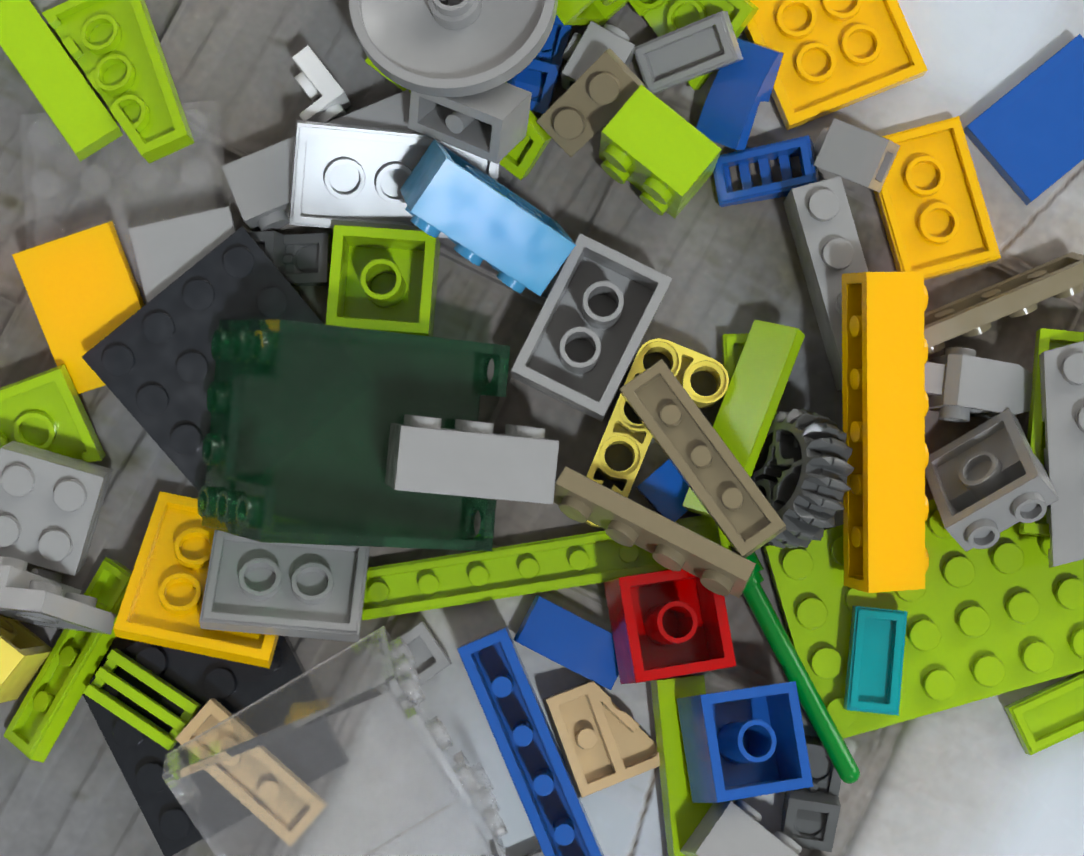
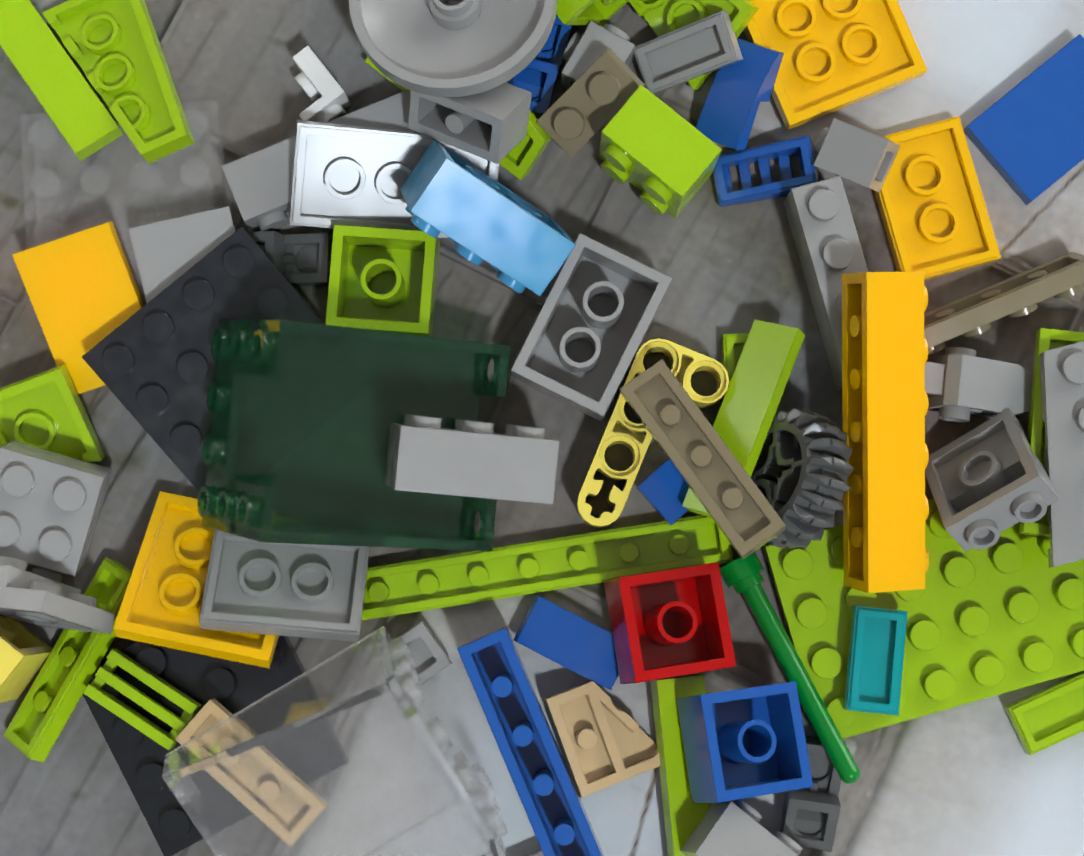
(667, 541): dark tan plate -> none

